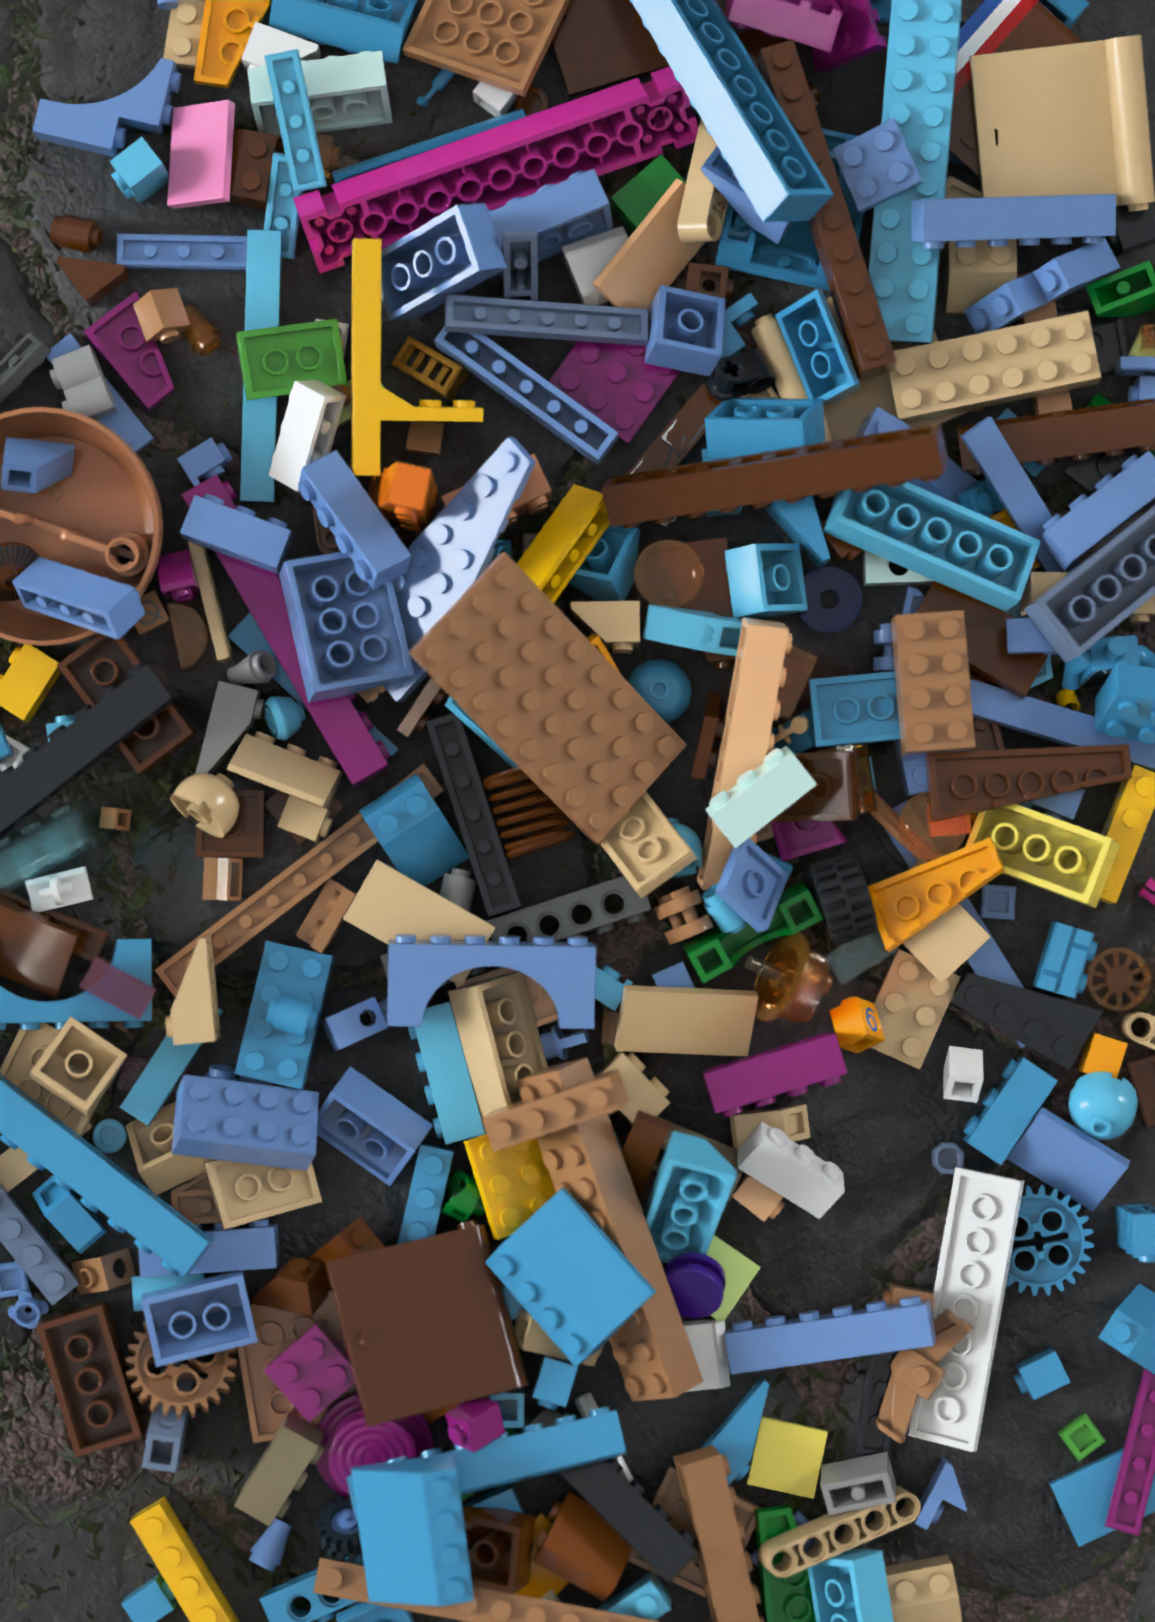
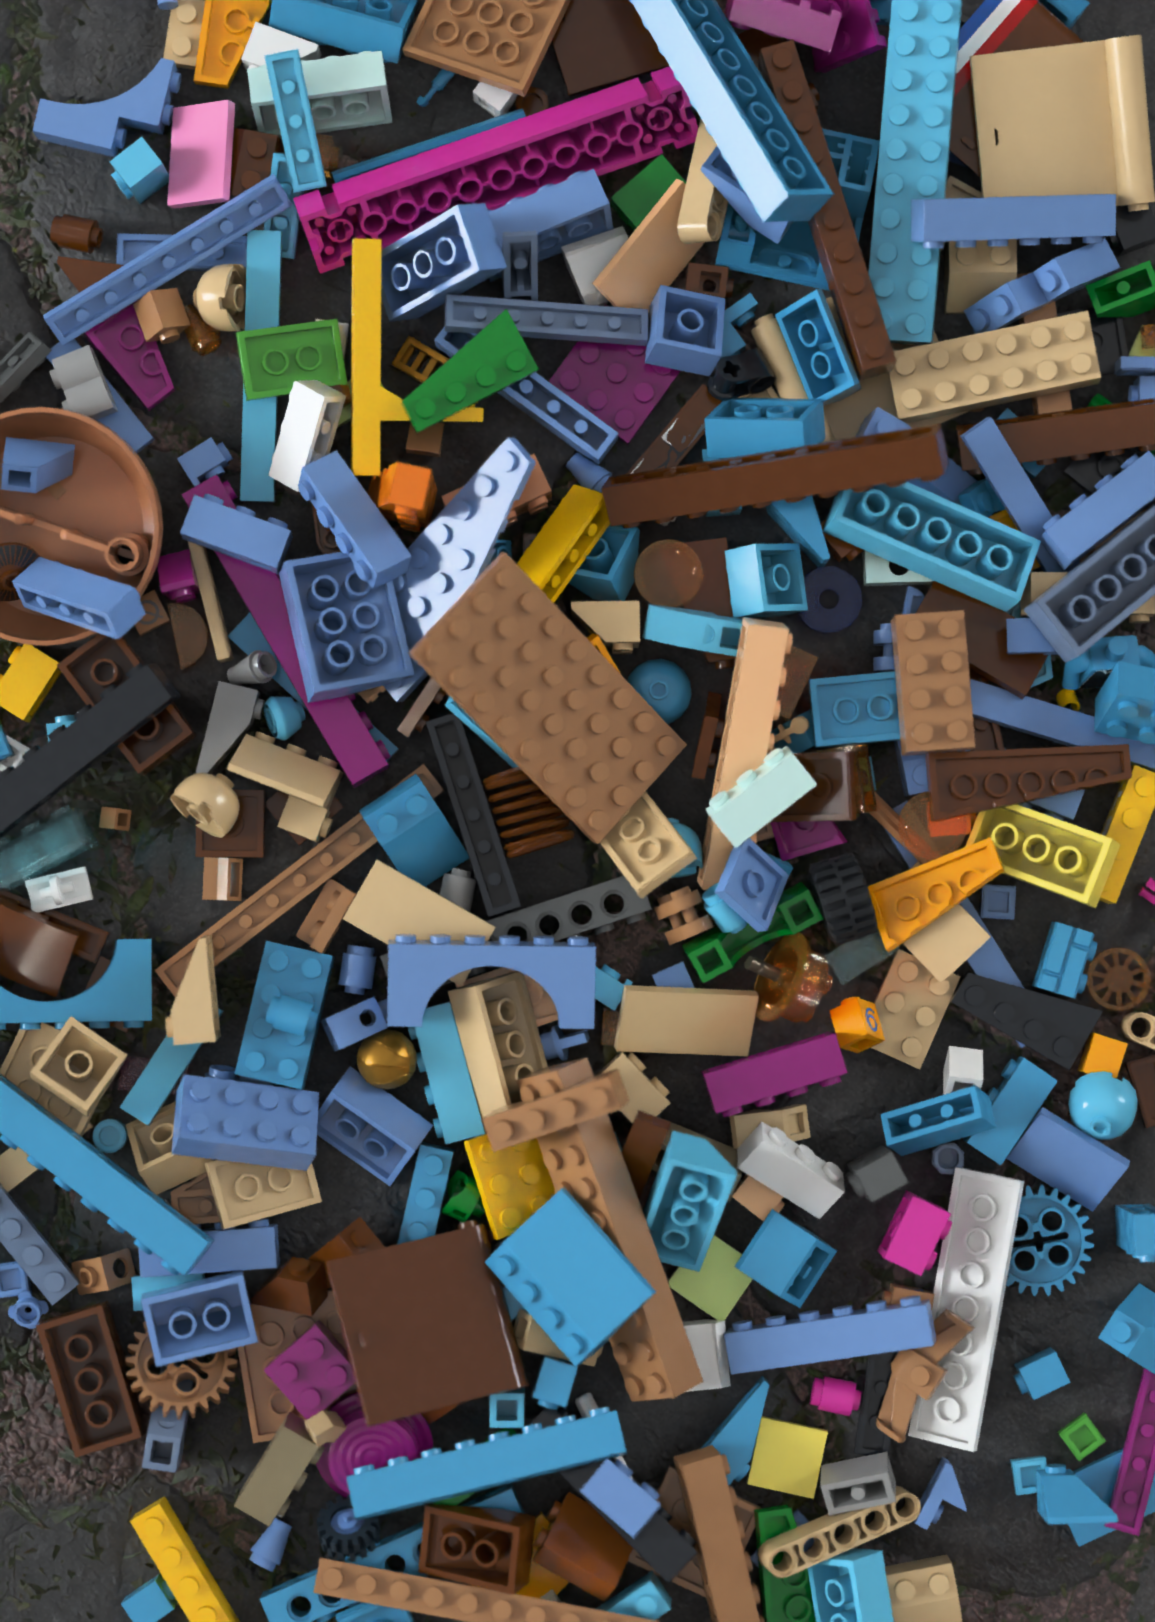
(68, 1215): dark azure slope -> none
(117, 988): clear pink tile -> none
(167, 259): none -> medium blue tile
(222, 297): none -> tan cylinder
(324, 1427): none -> tan piece
(357, 969): none -> medium blue brick
(387, 1059): none -> pearl gold piece
(413, 1531): dark azure slope -> none
(475, 1423): magenta brick -> none
(478, 370): none -> green wing
(587, 472): none -> medium blue cone
(621, 1497): none -> medium blue brick
(695, 1284): dark purple head -> none
(786, 1258): none -> dark azure slope
(835, 1395): none -> dark pink brick
(875, 1174): none -> dark grey brick
(877, 165): medium blue plate -> none
(915, 1233): none -> dark pink brick
(938, 1120): none -> dark azure brick
(1025, 1473): none -> medium azure tile
(1067, 1499): none -> dark azure slope

